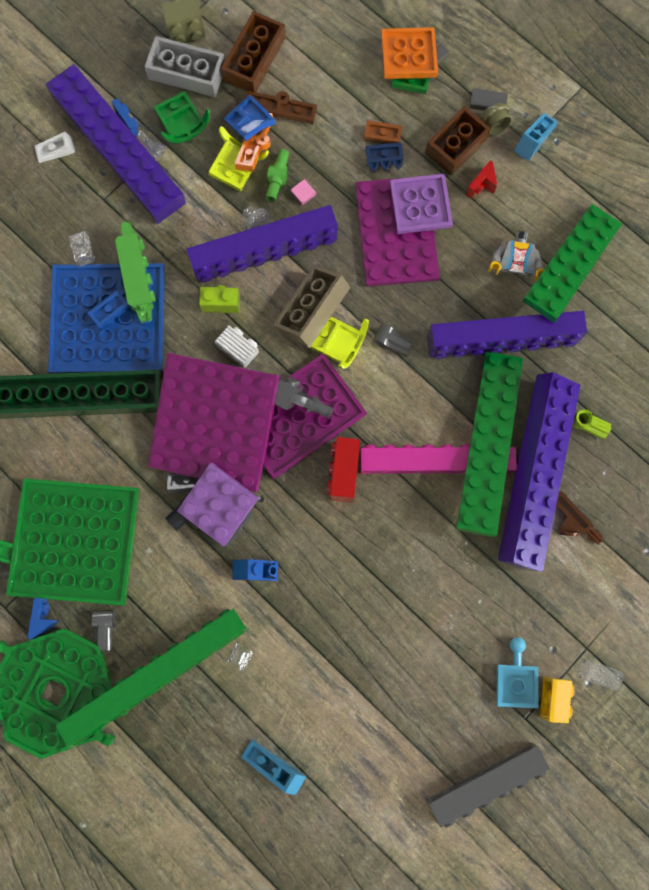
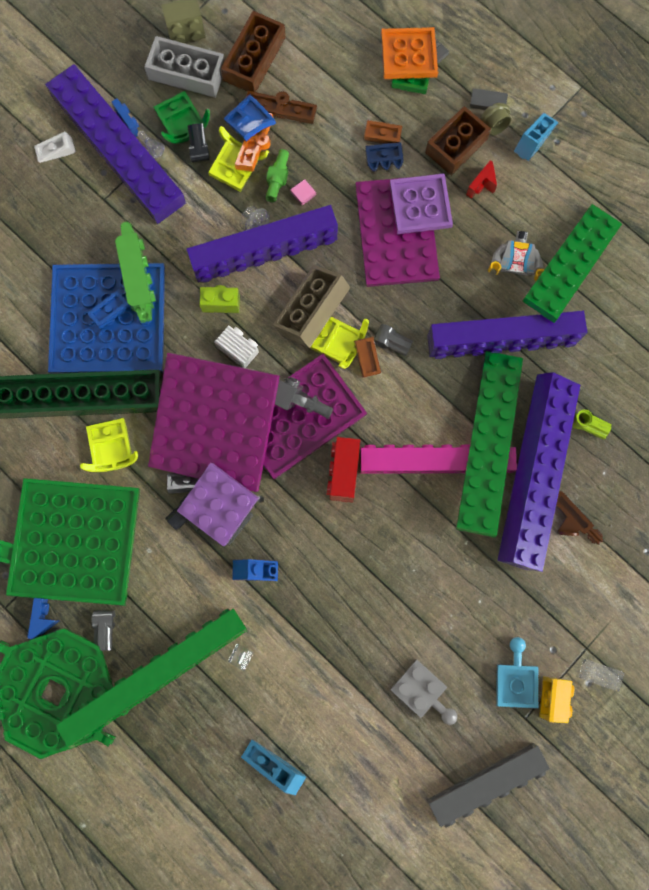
(81, 249): clear plate -> none
(109, 447): none -> neon yellow piece
(198, 147): none -> black piece
(367, 357): none -> dark orange tile
(420, 691): none -> light grey plate

